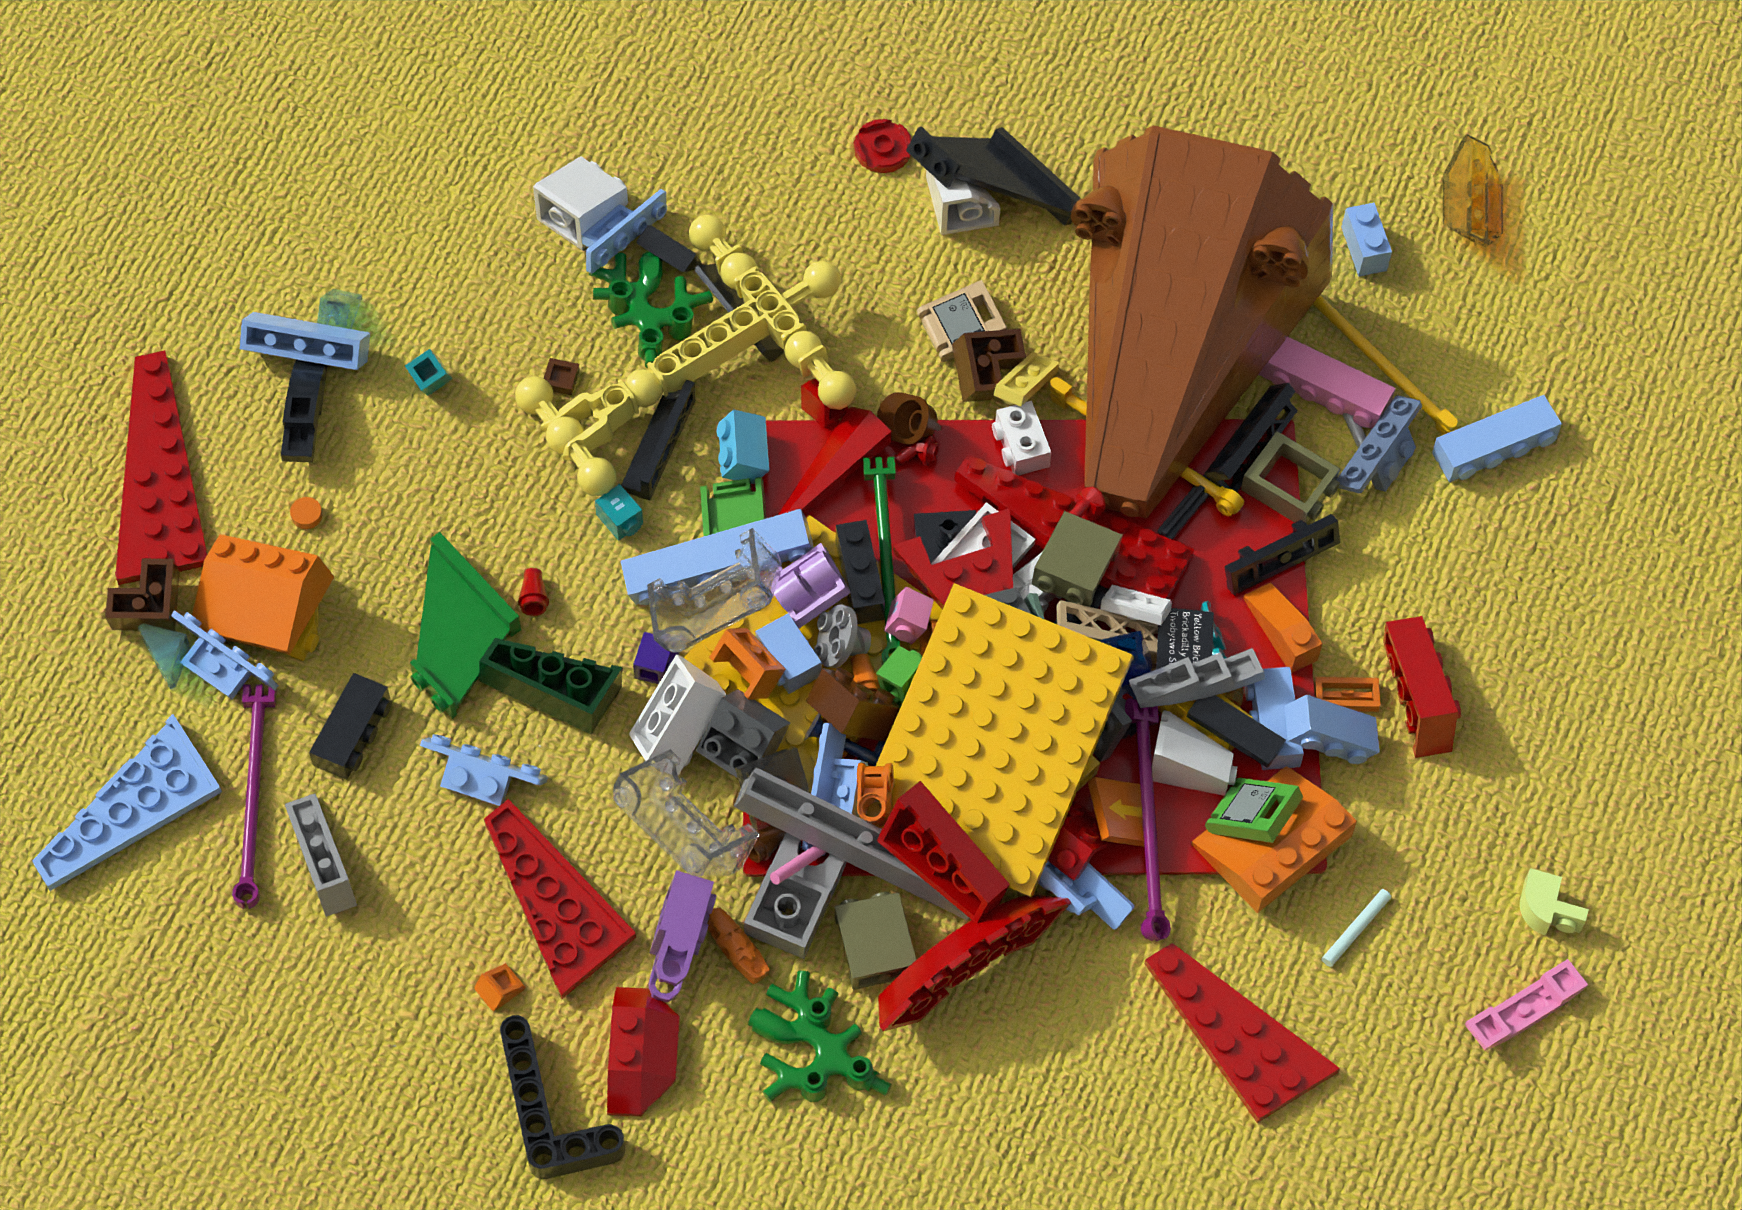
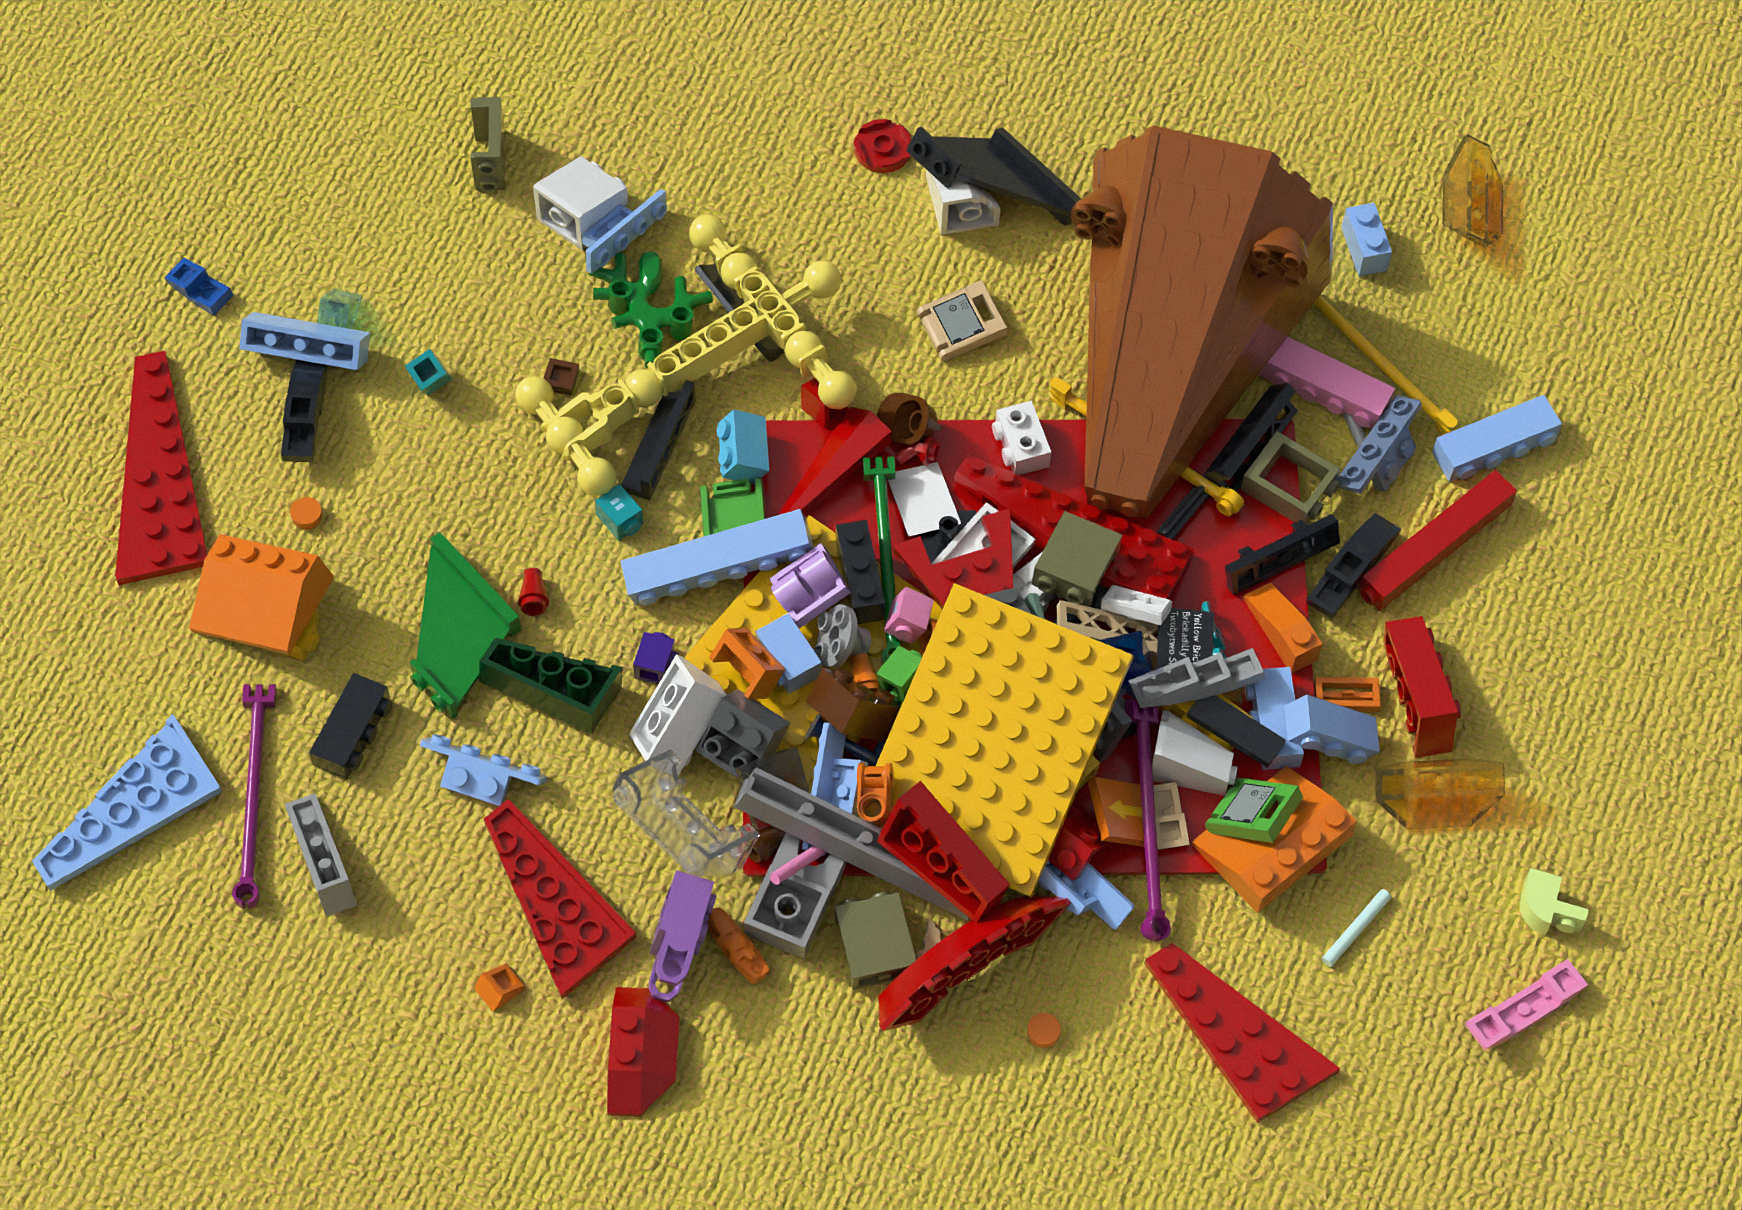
(150, 602): reddish brown brick -> none
(167, 651): clear light blue slope -> none
(198, 287): none -> blue slope
(218, 664): light blue bracket -> none
(488, 125): none -> olive panel
(537, 1112): black beam -> none
(668, 249): black slope -> none
(689, 615): clear windscreen -> none
(830, 1048): green plant -> none
(922, 498): none -> white sticker
(930, 939): none -> tan piece
(982, 356): reddish brown brick -> none
(1026, 379): light yellow plate -> none
(1043, 1030): none -> orange tile
(1089, 502): red plate -> none
(1169, 818): none -> tan slope
(1351, 563): none -> black slope
(1436, 540): none -> red brick
(1439, 791): none -> clear yellow wedge

